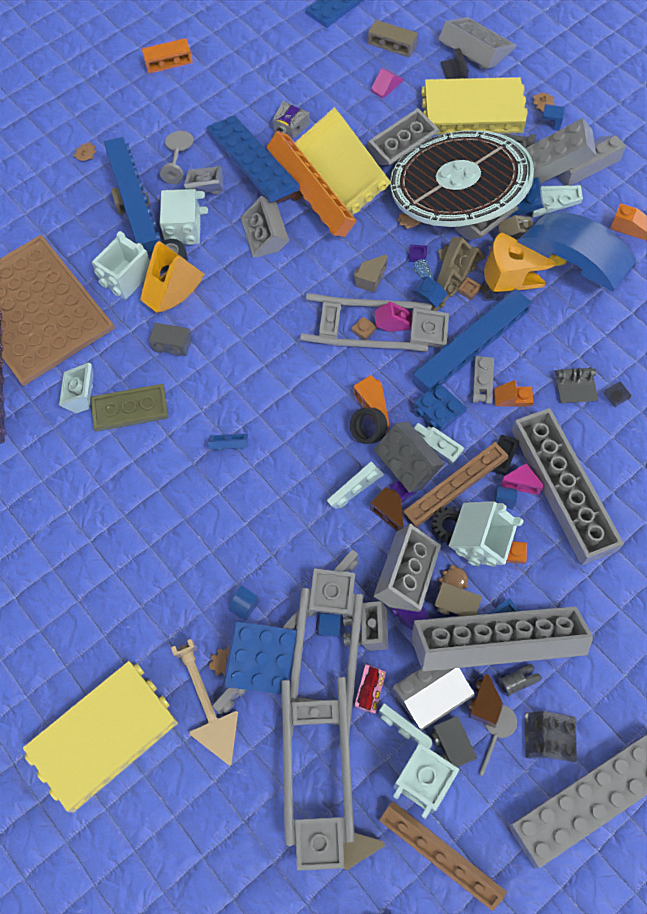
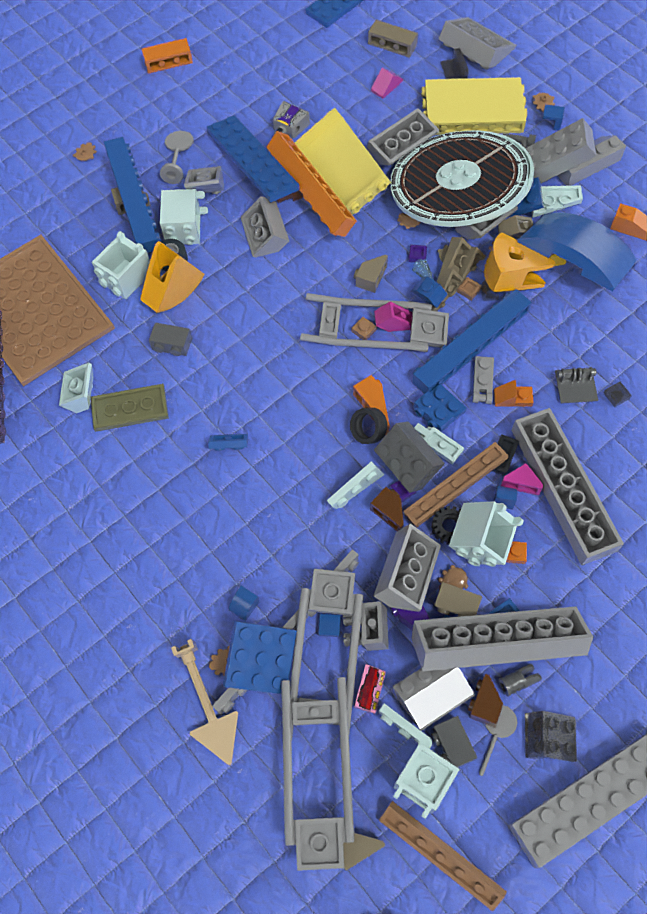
(99, 736): light yellow panel -> none

